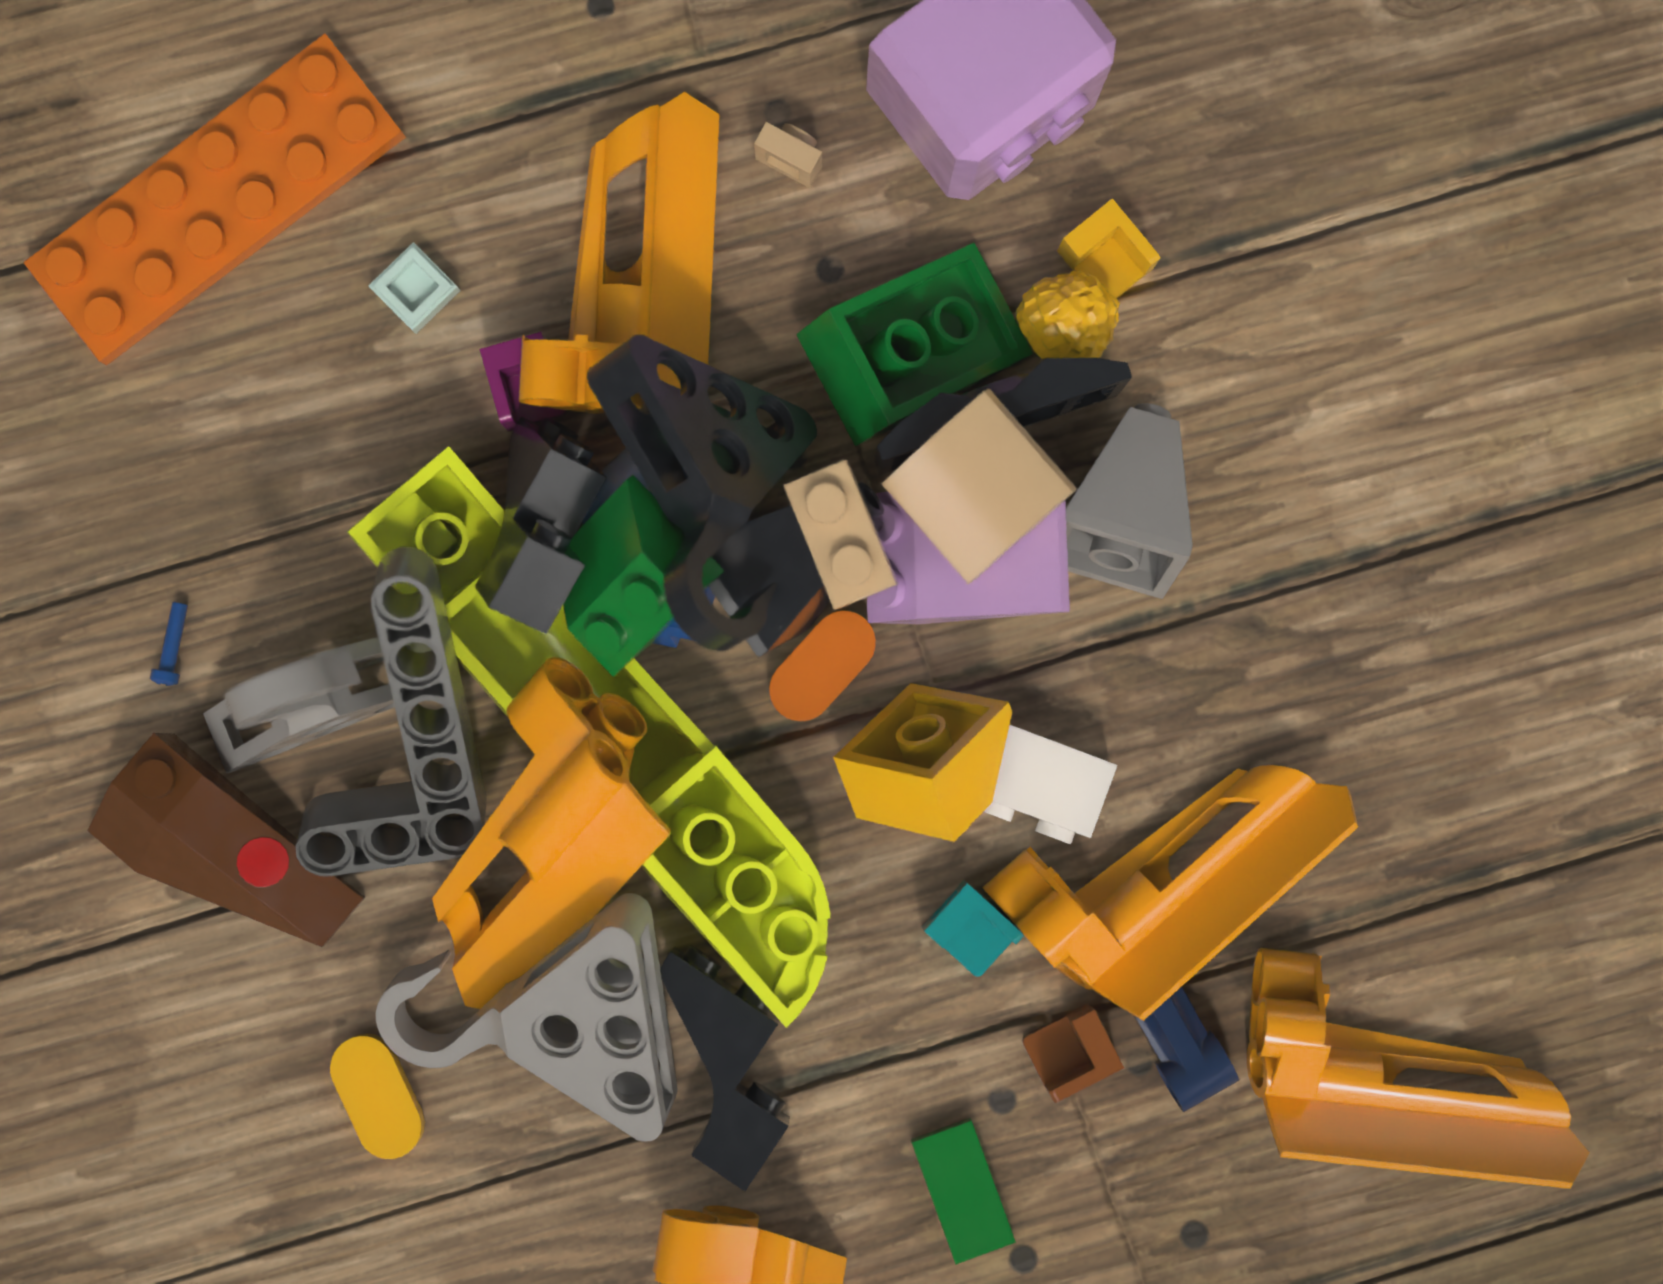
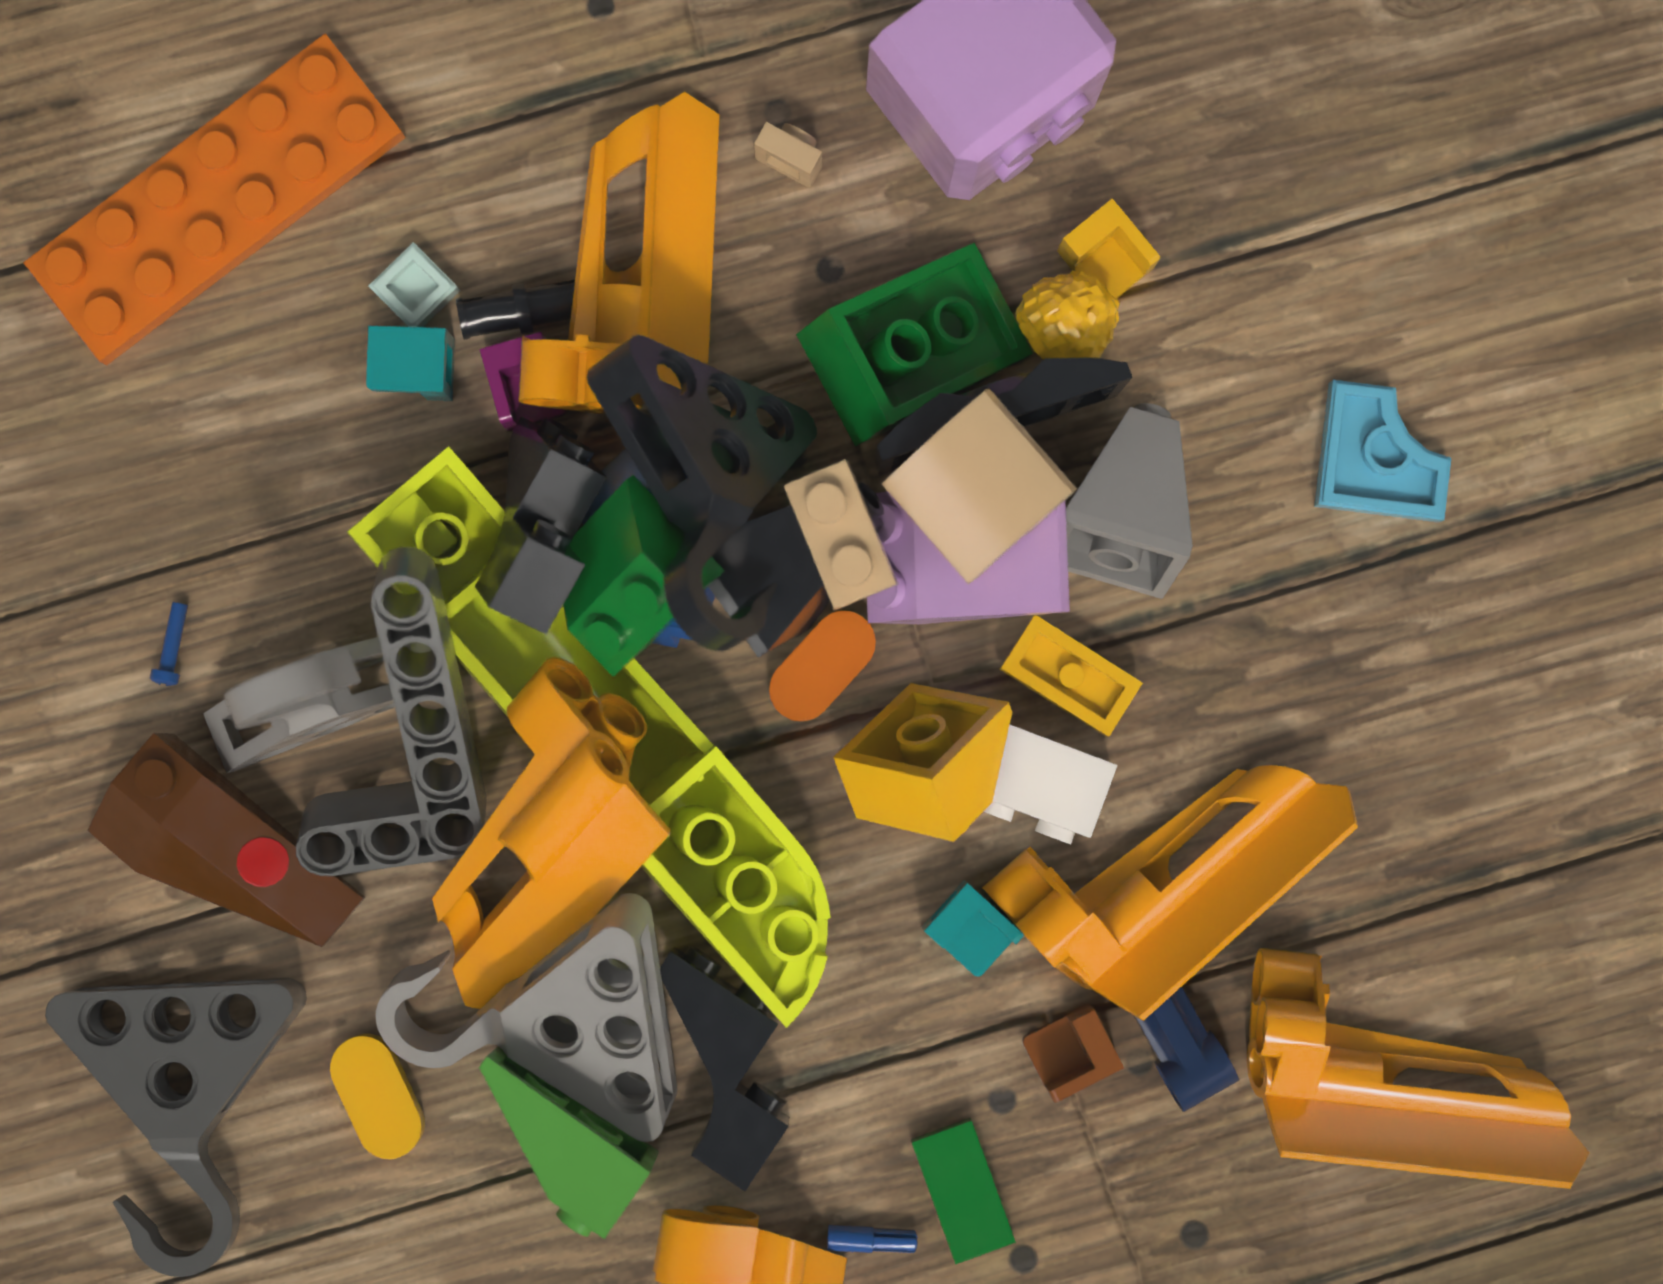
(178, 1125): none -> dark grey piece
(411, 361): none -> teal panel
(515, 309): none -> black pin
(576, 1154): none -> bright green slope
(869, 1239): none -> blue pin
(1071, 675): none -> yellow plate
(1372, 459): none -> medium azure tile

